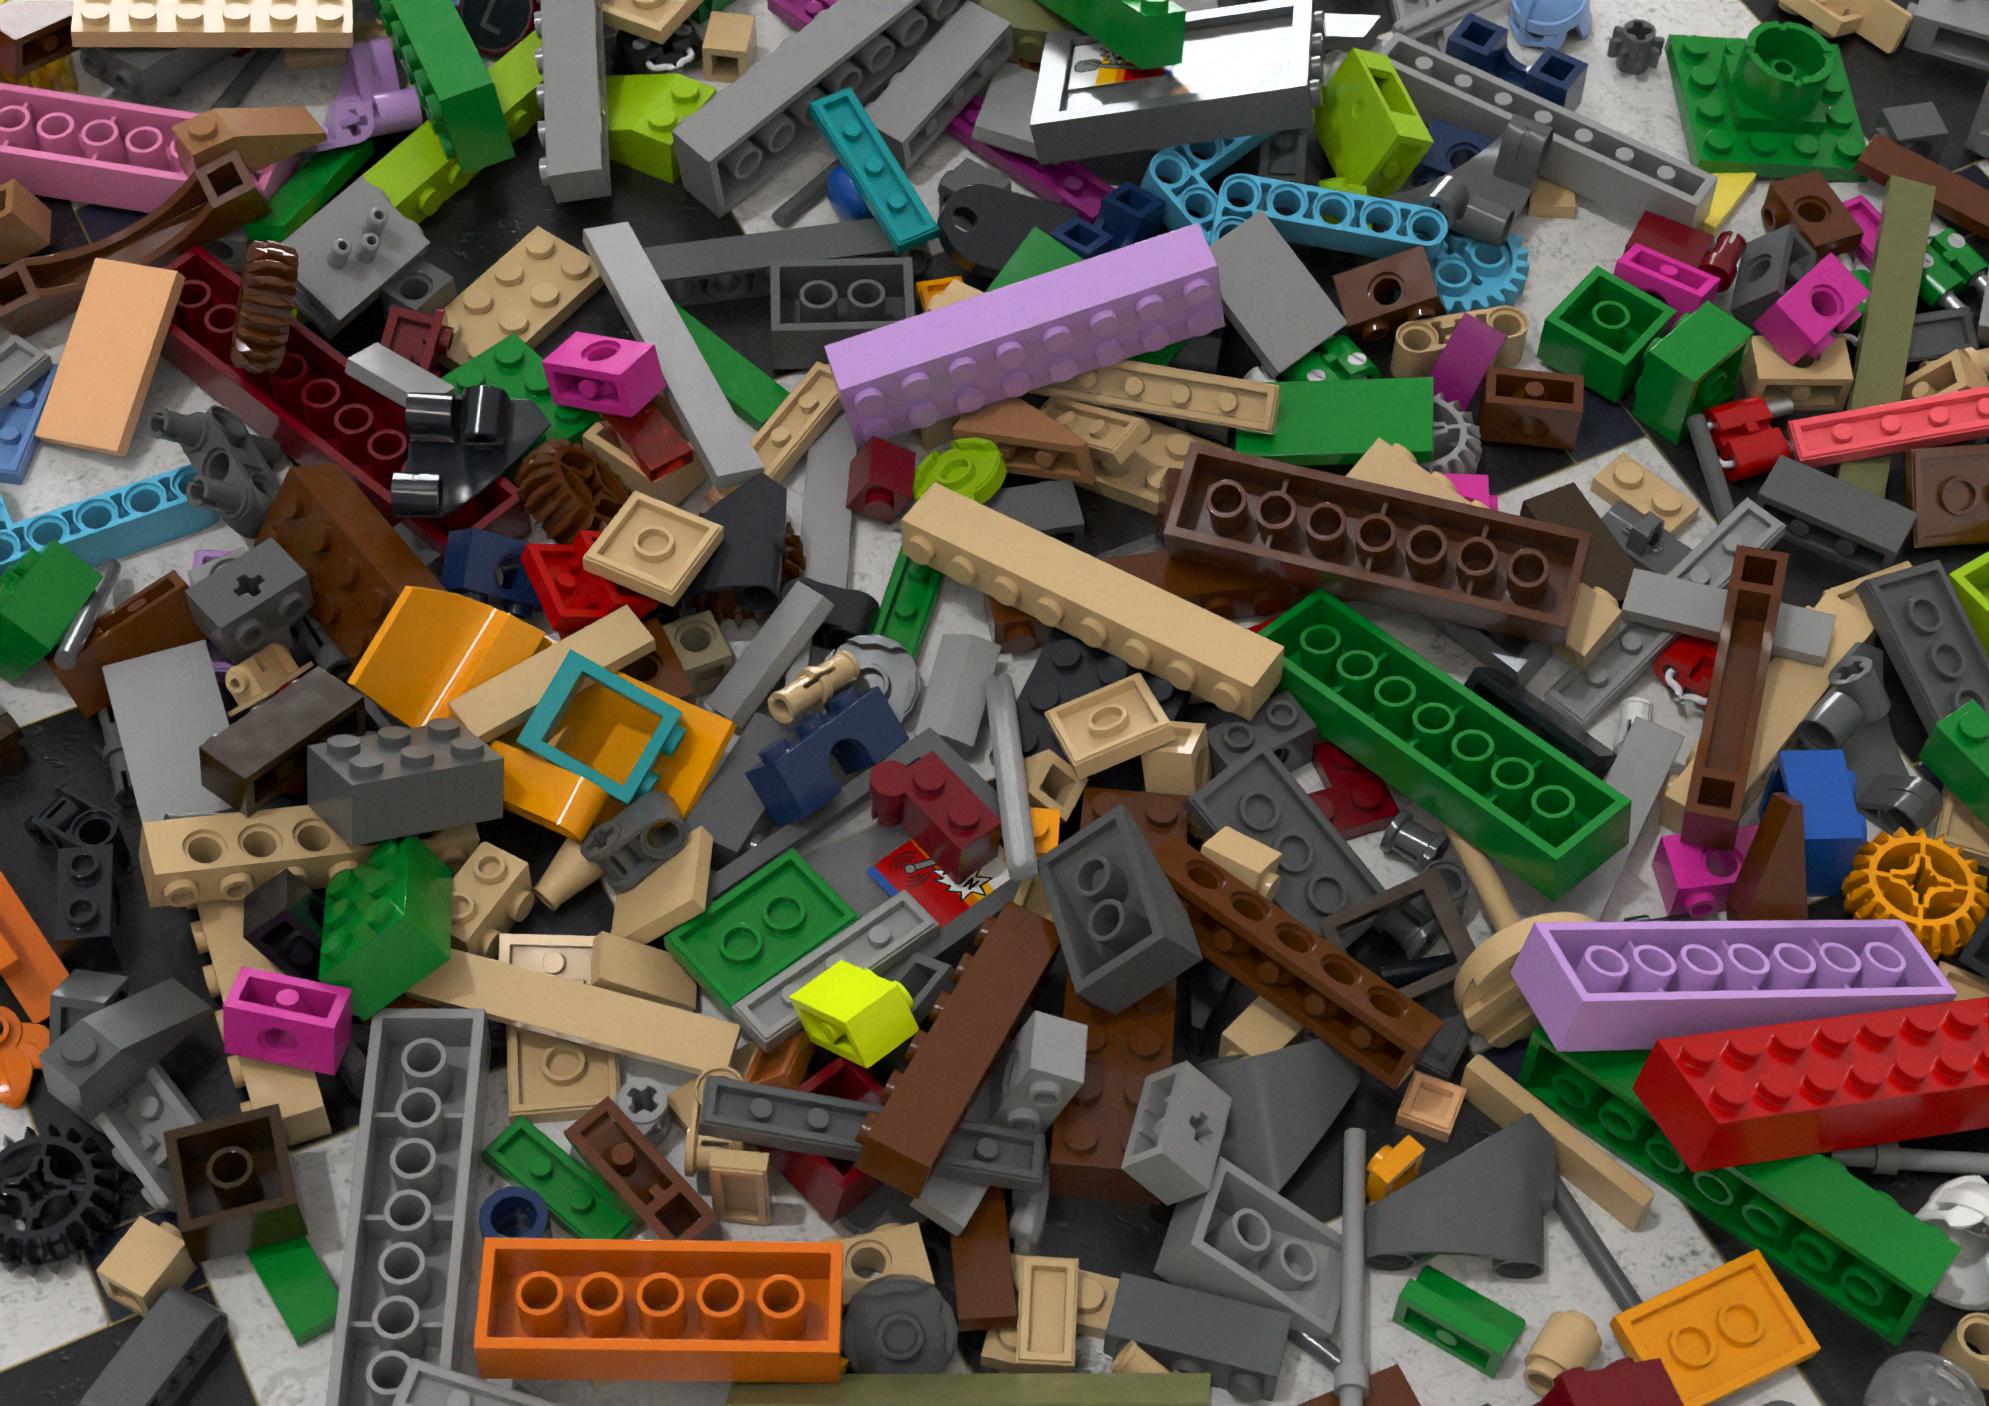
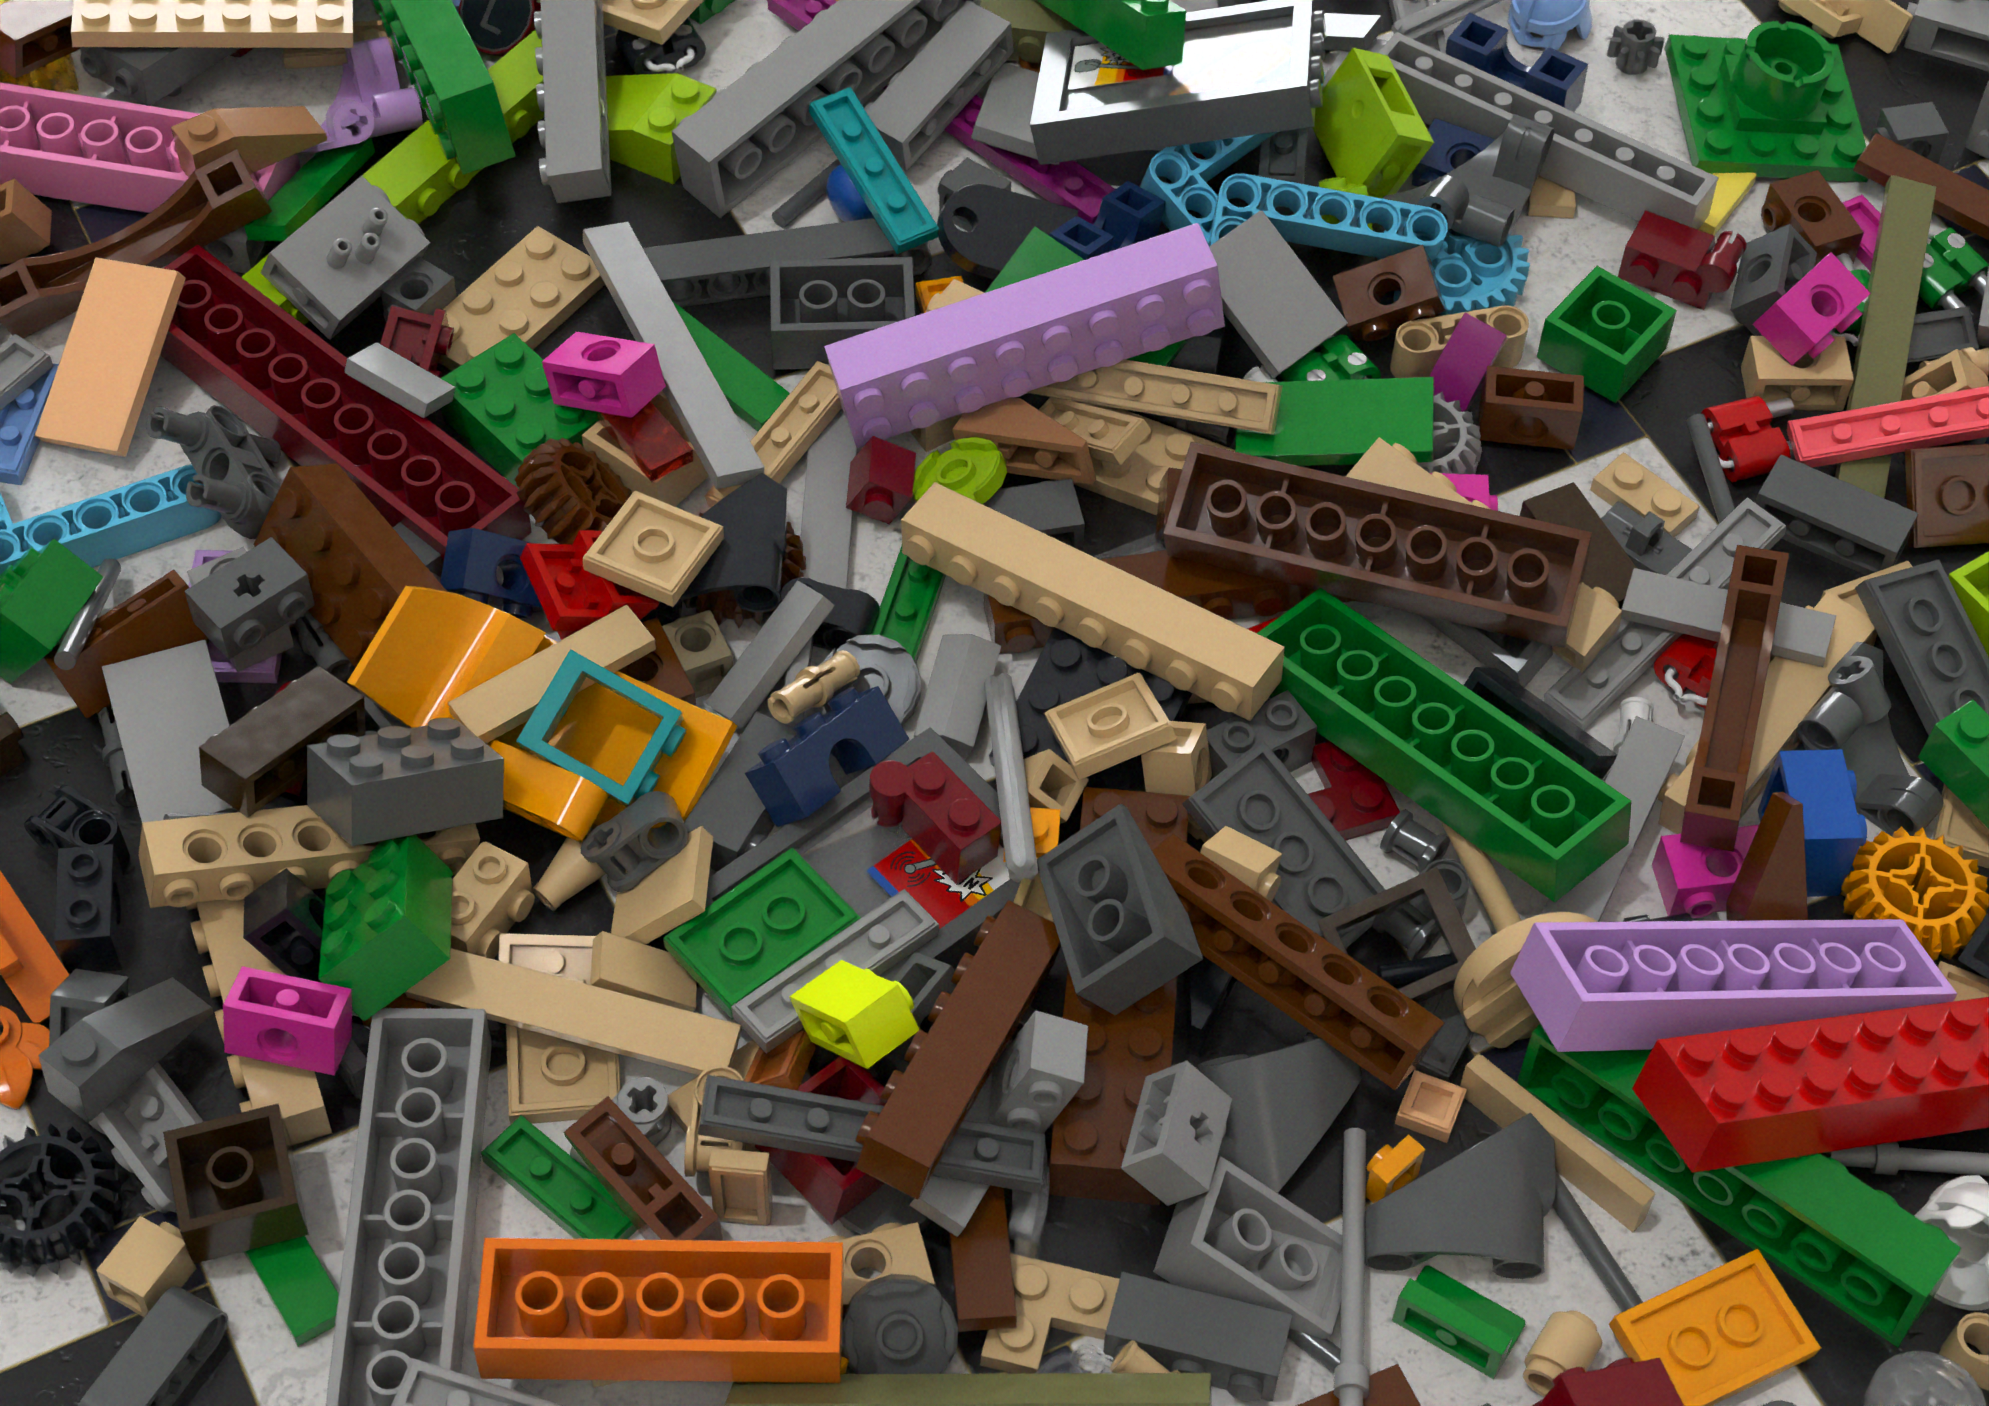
(246, 78): dark grey bar -> none
(261, 676): tan hinge -> none
(264, 307): reddish brown gear -> none
(460, 447): black panel -> none
(515, 1214): dark blue piece -> none
(728, 46): tan brick -> none
(1047, 1315): tan tile -> none
(1260, 1030): tan brick -> none
(1677, 283): dark pink brick -> none
(1690, 370): green brick -> none

